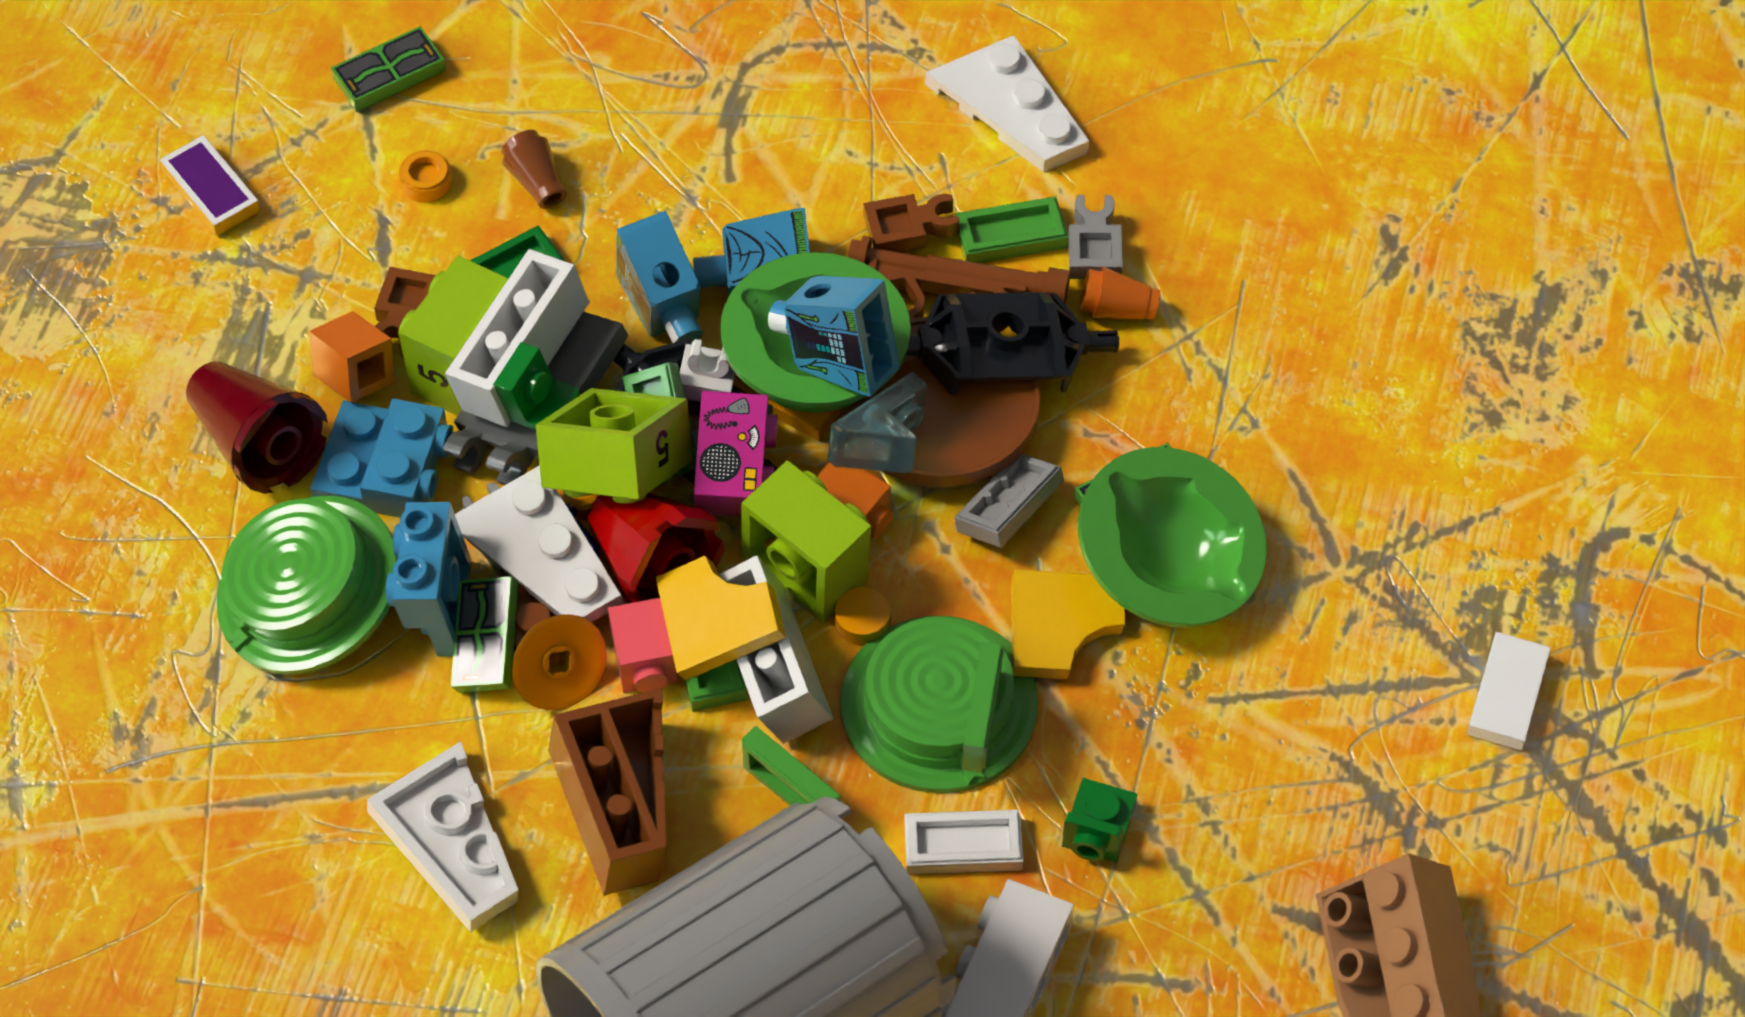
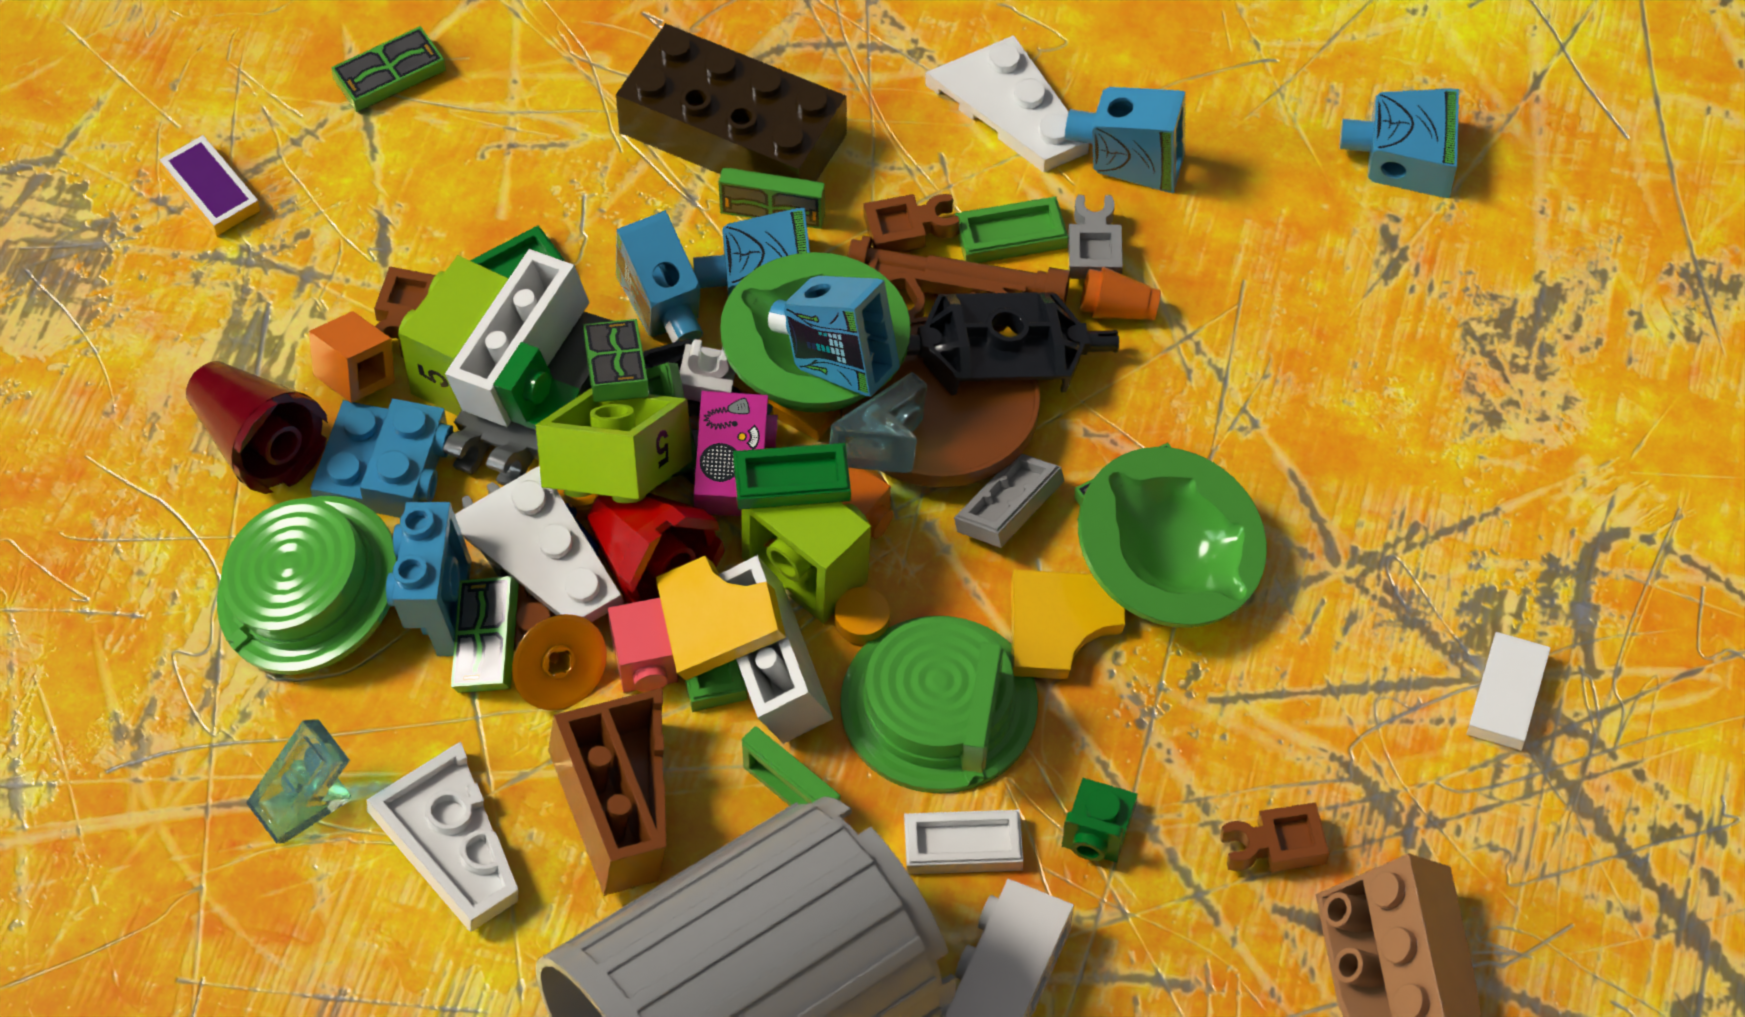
(301, 783): none -> clear light blue slope
(425, 176): light orange tile -> none
(533, 166): dark orange cone -> none
(615, 360): none -> tile
(763, 194): none -> tile
(790, 120): none -> dark brown piece
(791, 476): none -> green tile
(1135, 135): none -> dark azure torso
(1285, 836): none -> dark orange plate
(1409, 140): none -> dark azure torso

